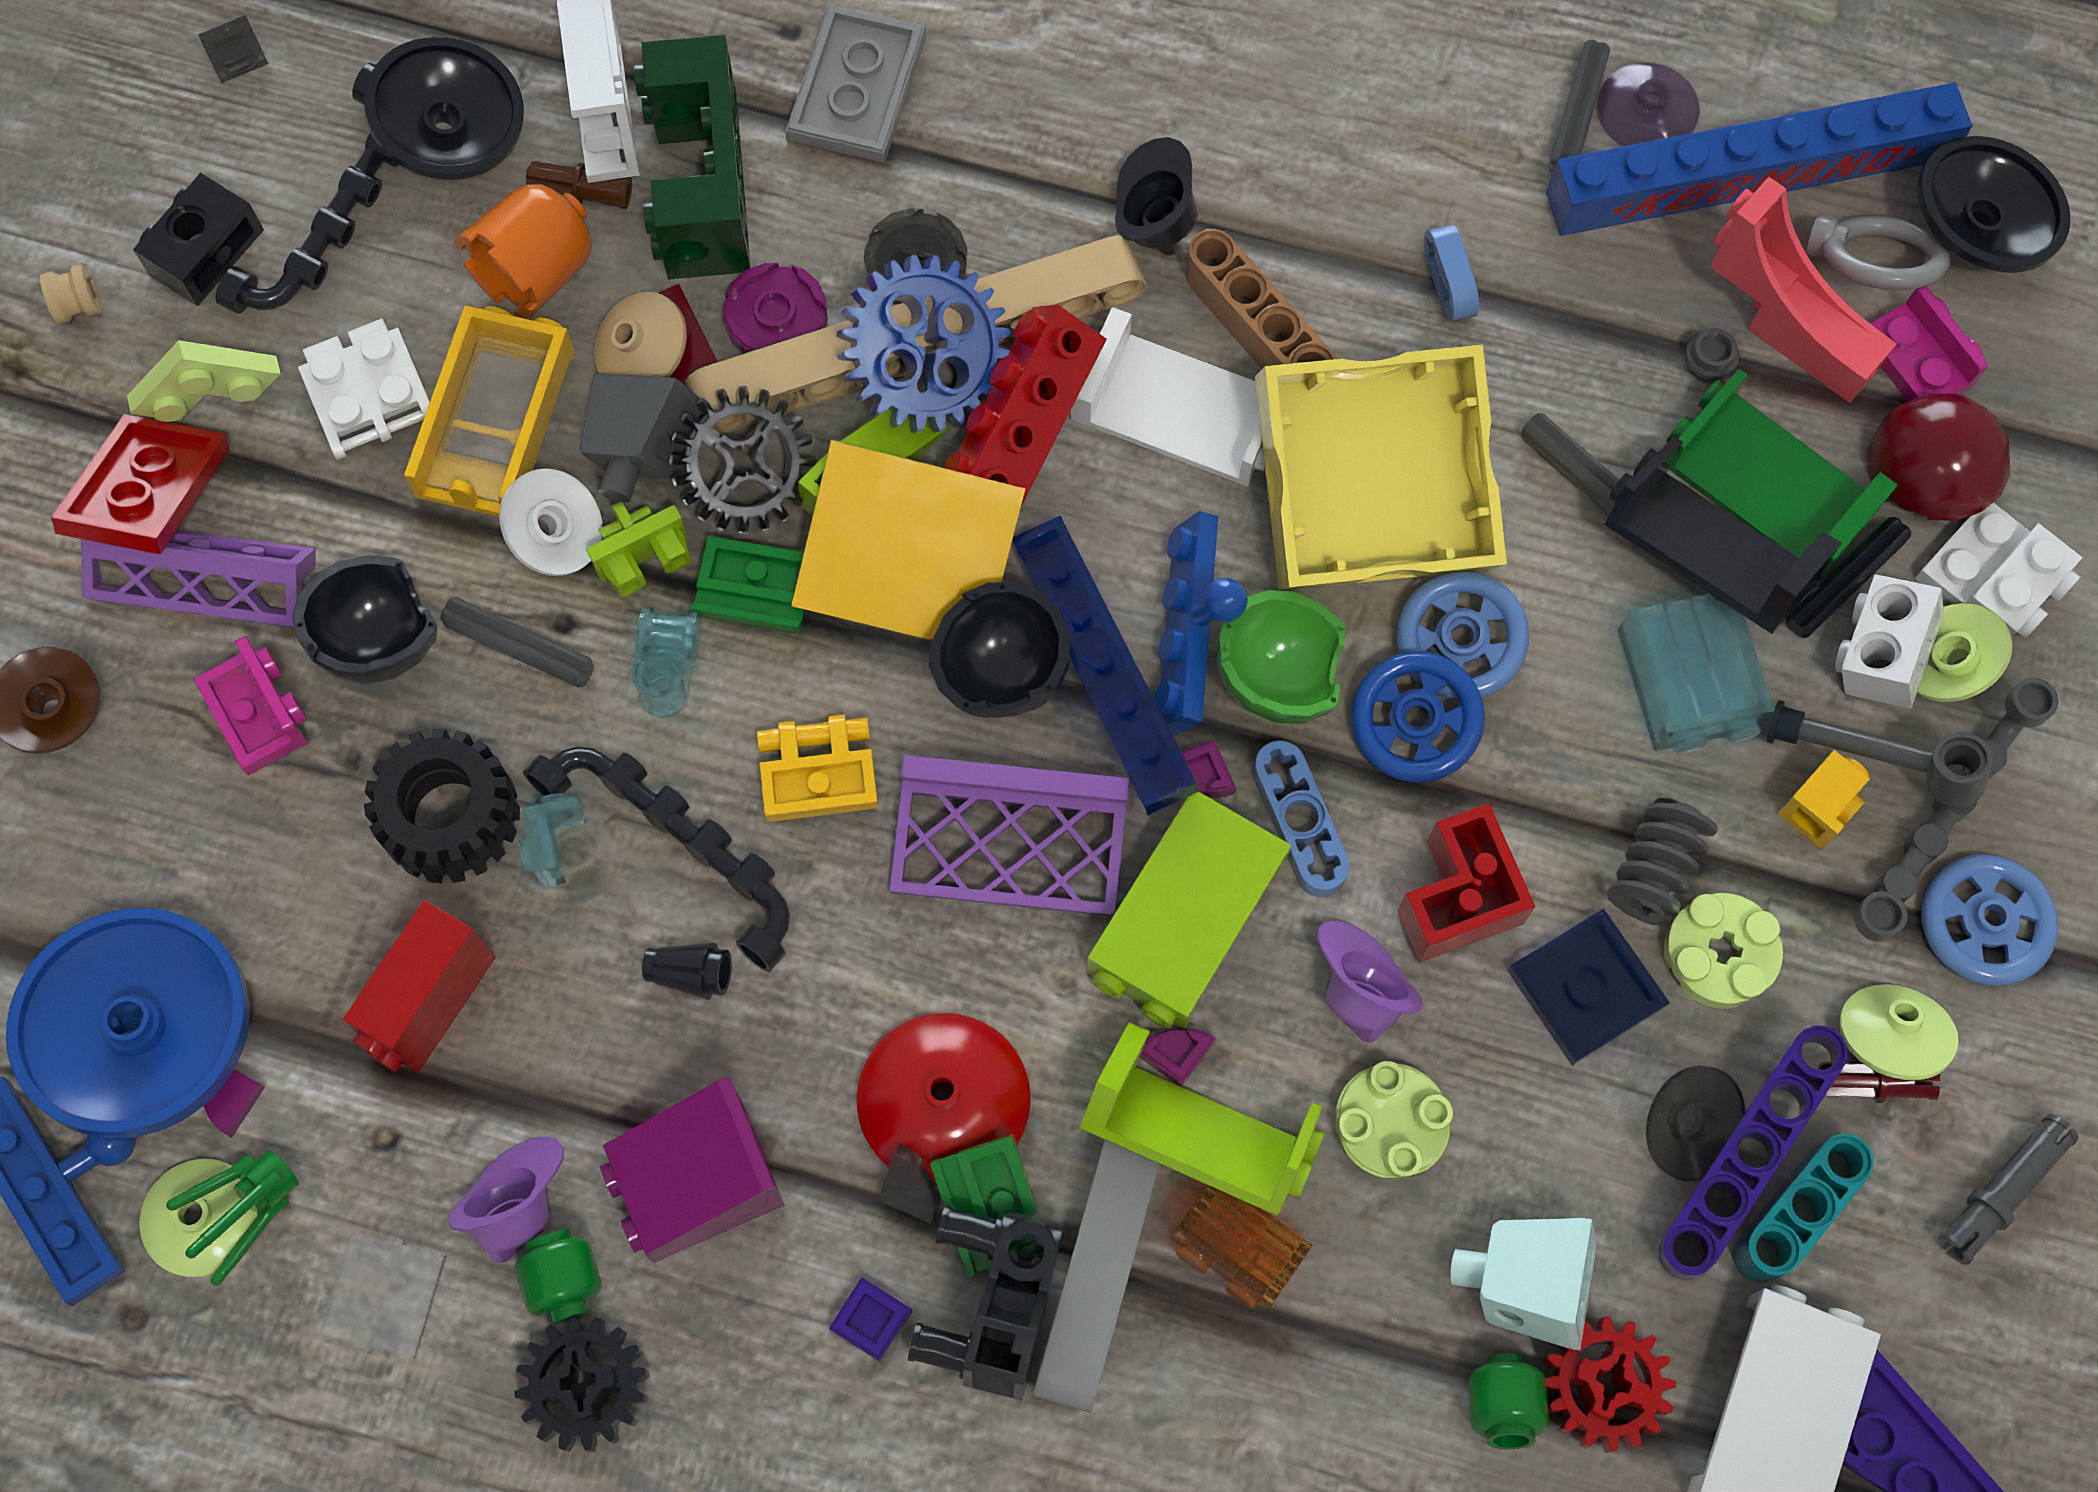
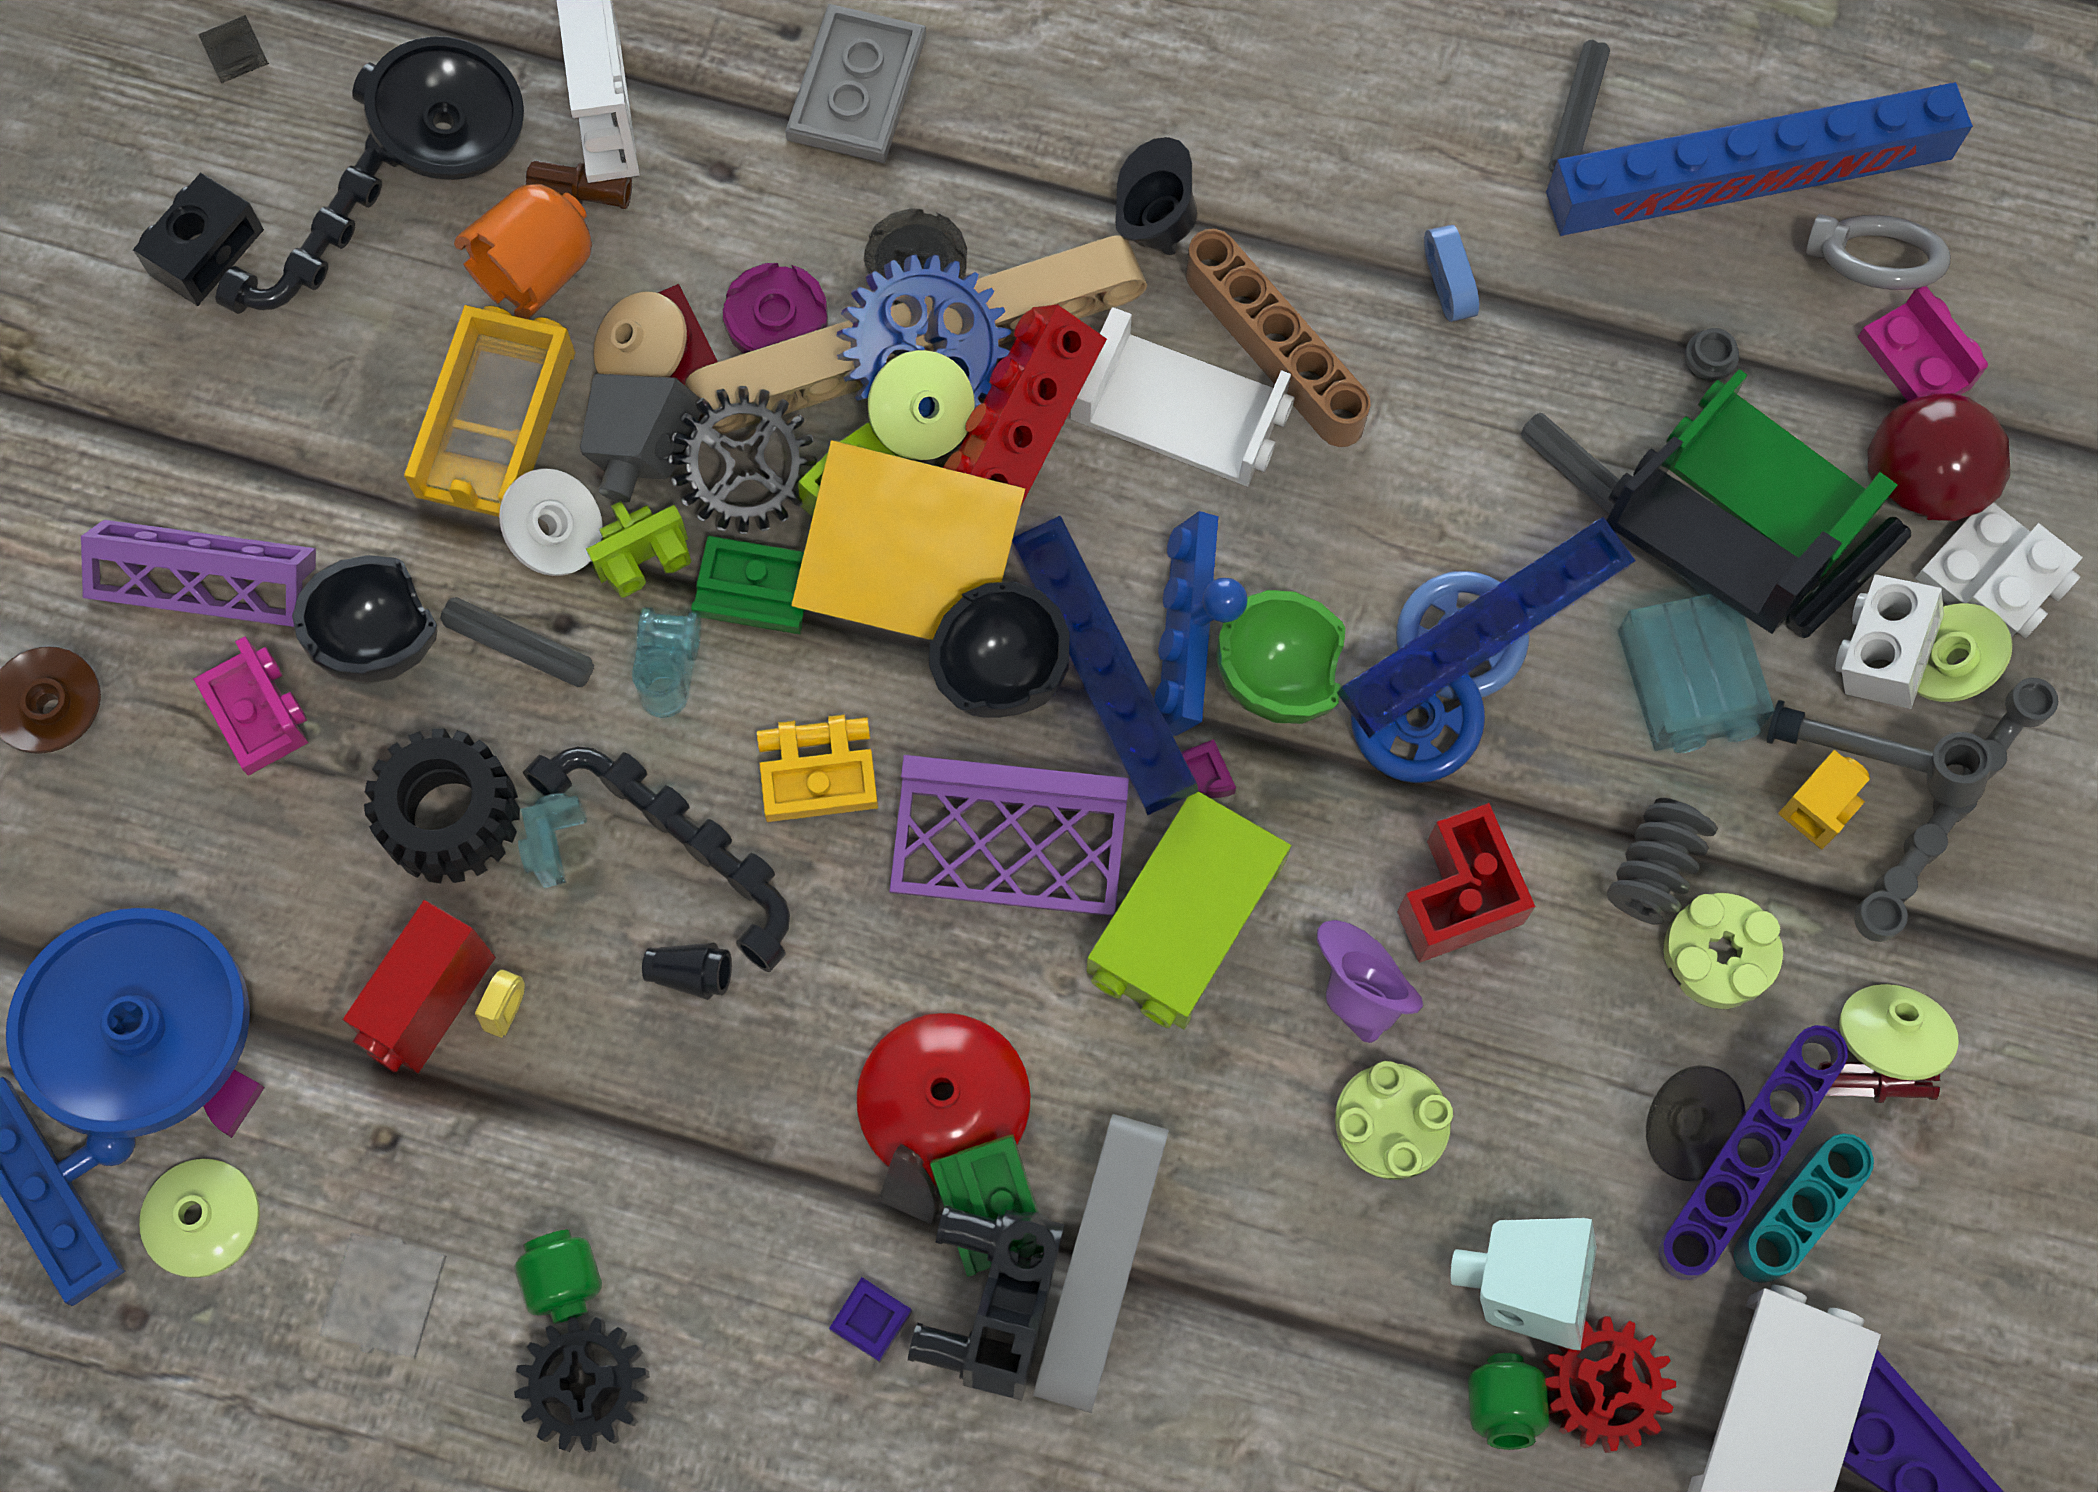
(70, 294): tan wheel -> none
(140, 484): red plate -> none
(196, 370): yellowish green plate -> none
(262, 1186): green plant -> none
(363, 386): white plate -> none
(500, 1003): none -> light yellow tile
(510, 1198): medium lavender piece -> none
(690, 1173): magenta slope -> none
(692, 96): dark green plate -> none
(896, 399): none -> yellowish green dish
(1177, 1052): magenta tile -> none
(1198, 1133): lime panel -> none
(1240, 1245): clear orange brick -> none
(1299, 775): medium blue beam -> none
(1380, 468): light yellow tile -> none
(1485, 627): none -> clear blue plate
(1588, 986): clear blue tile -> none
(1633, 118): clear purple dish -> none
(1793, 301): coral arch -> none
(1966, 956): medium blue plate -> none
(1993, 204): black dish -> none
(1994, 1205): dark grey pin -> none

